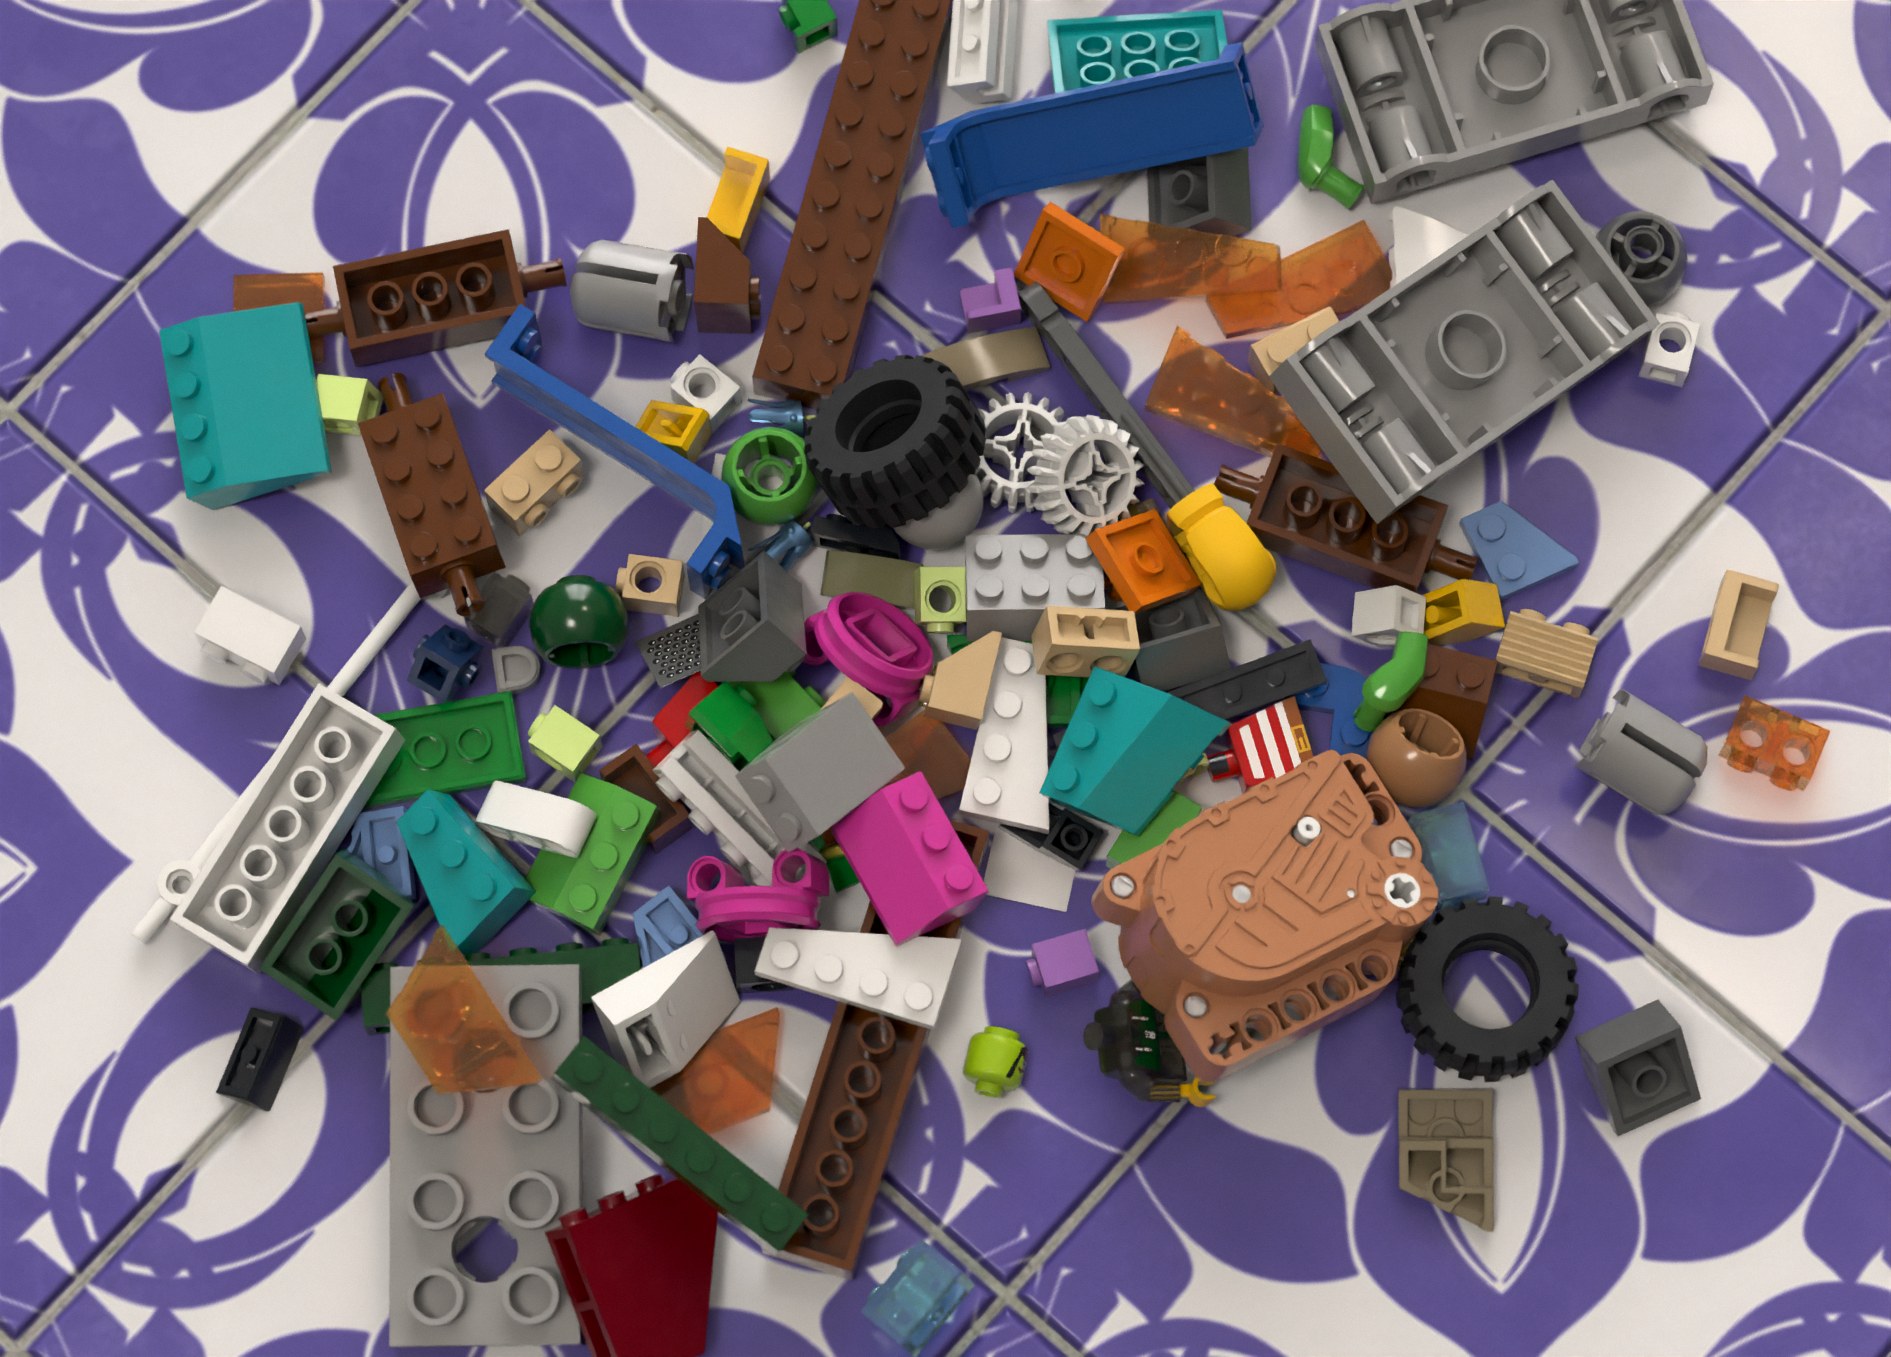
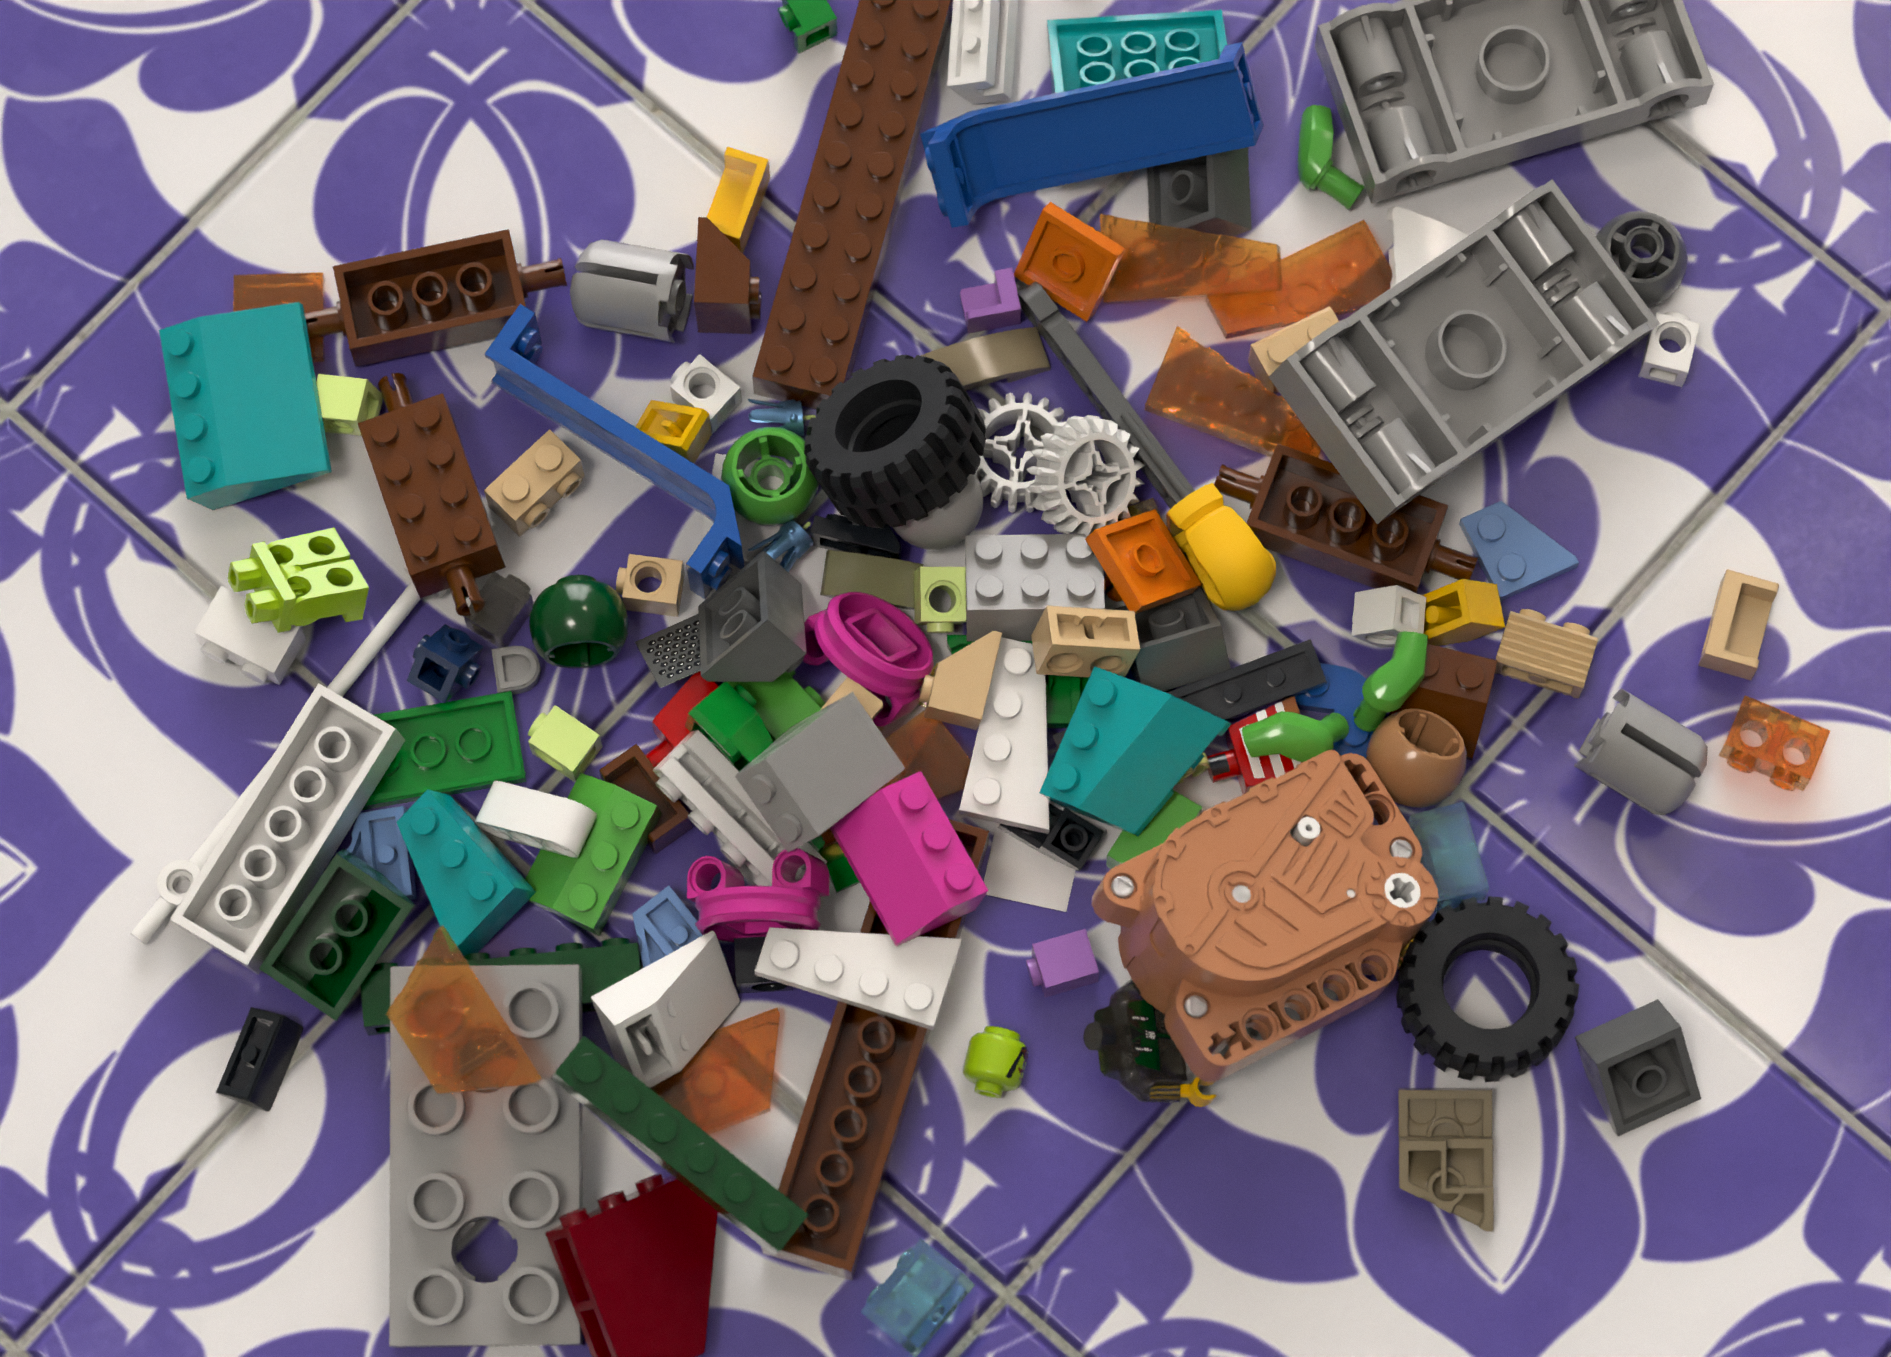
(300, 581): none -> lime hips
(1294, 735): none -> bright green arm

